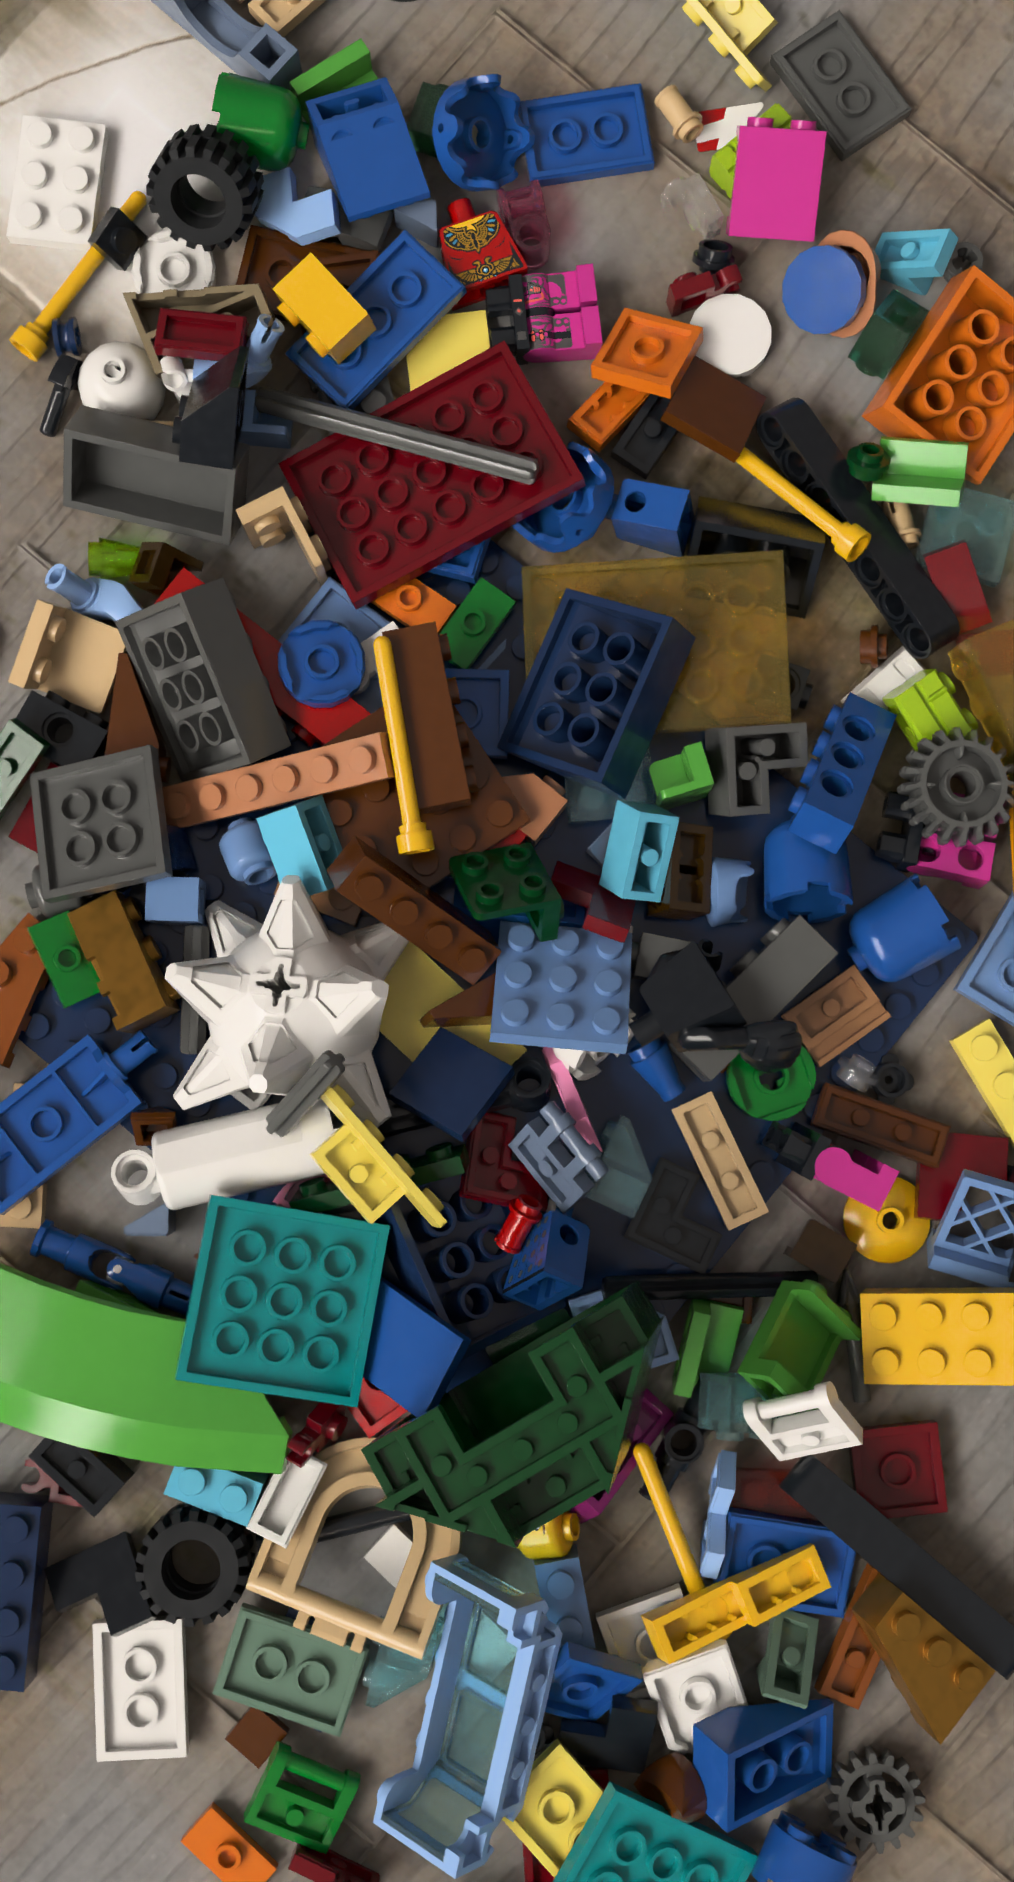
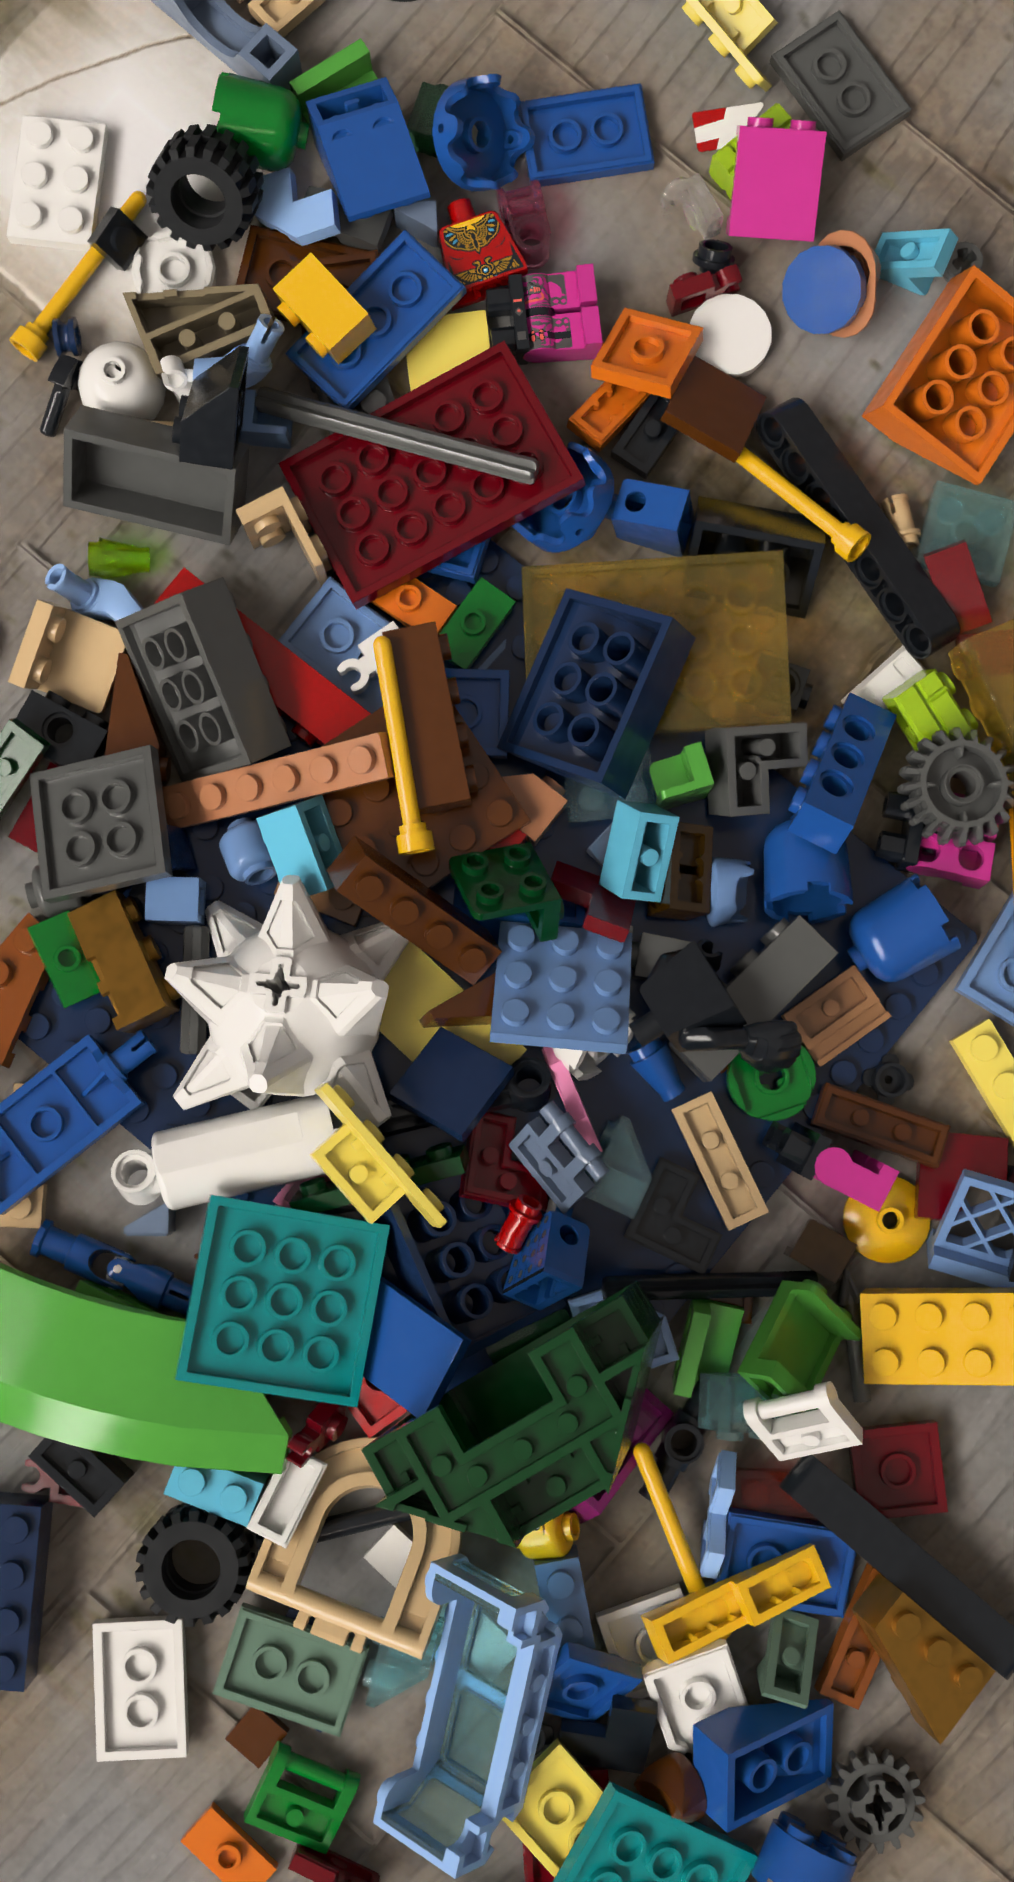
(104, 1572): black tile -> none
(149, 1121): reddish brown slope -> none
(159, 565): dark brown panel -> none
(199, 334): dark red tile -> none
(305, 1093): dark grey axle -> none
(321, 664): blue tile -> none
(685, 123): tan pin -> none
(857, 1072): clear plate -> none
(868, 461): dark green plate -> none
(873, 646): reddish brown plate -> none
(887, 334): clear green slope -> none
(922, 472): panel -> none

